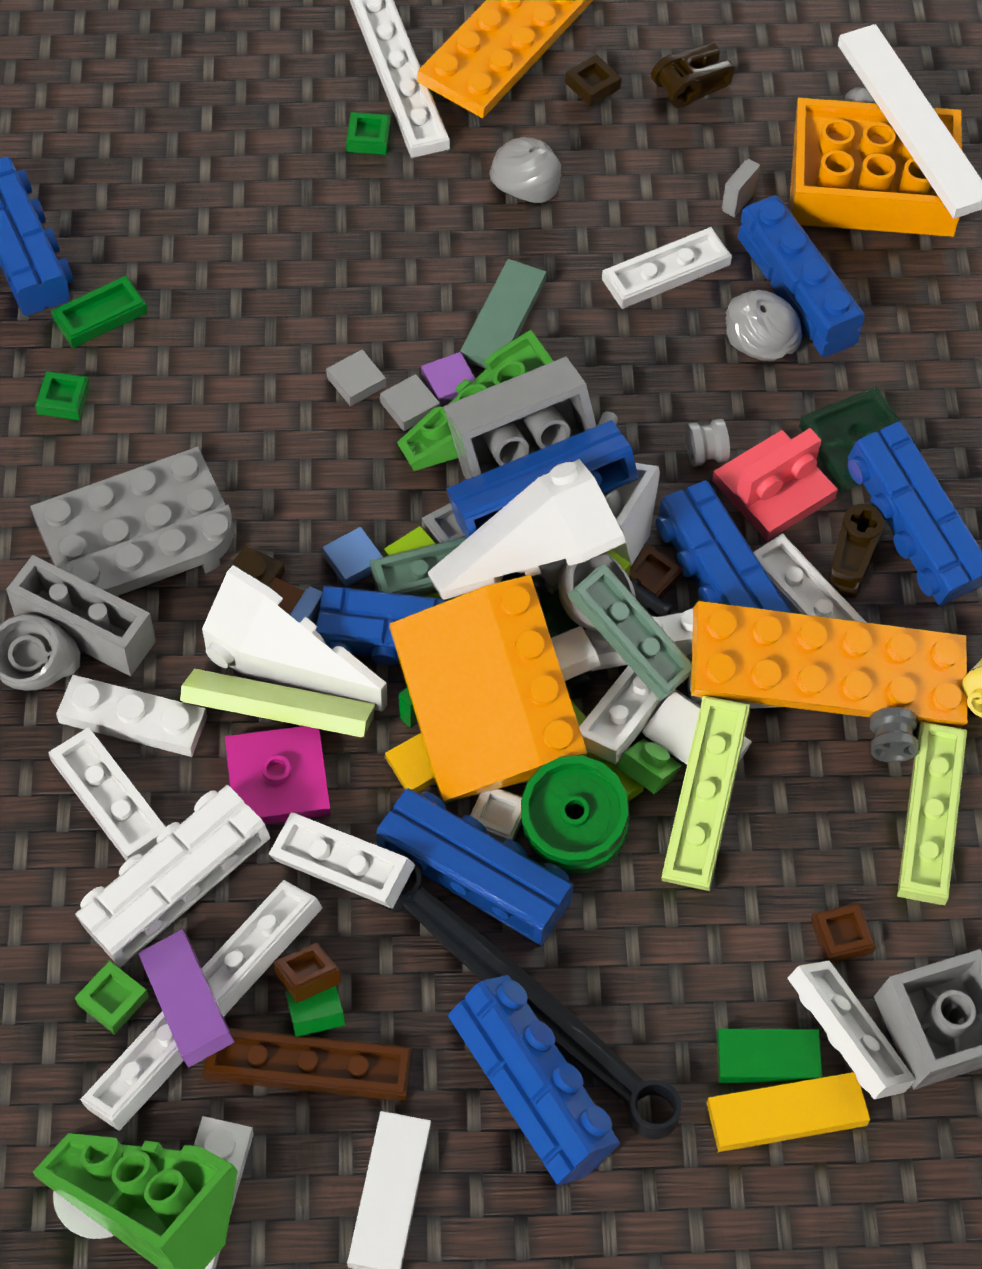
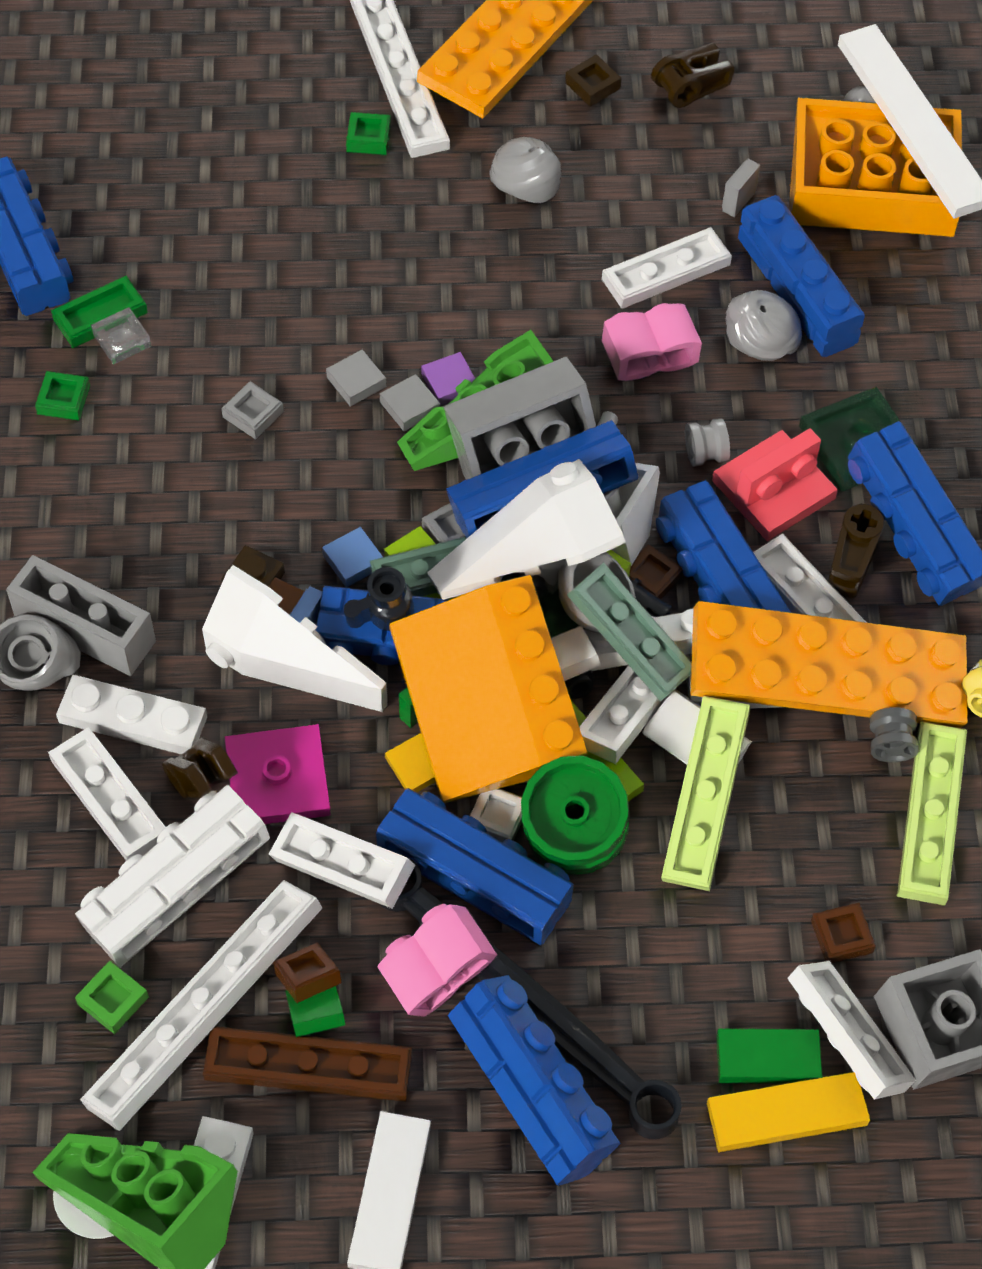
(121, 335): none -> clear plate
(139, 525): light grey plate -> none
(186, 998): medium lavender tile -> none
(198, 768): none -> dark brown piece
(252, 410): none -> light grey tile
(277, 702): yellowish green tile -> none
(385, 601): none -> black piece
(436, 959): none -> bright pink brick
(503, 311): sand green tile -> none
(649, 765): bright green plate -> none
(651, 341): none -> bright pink brick

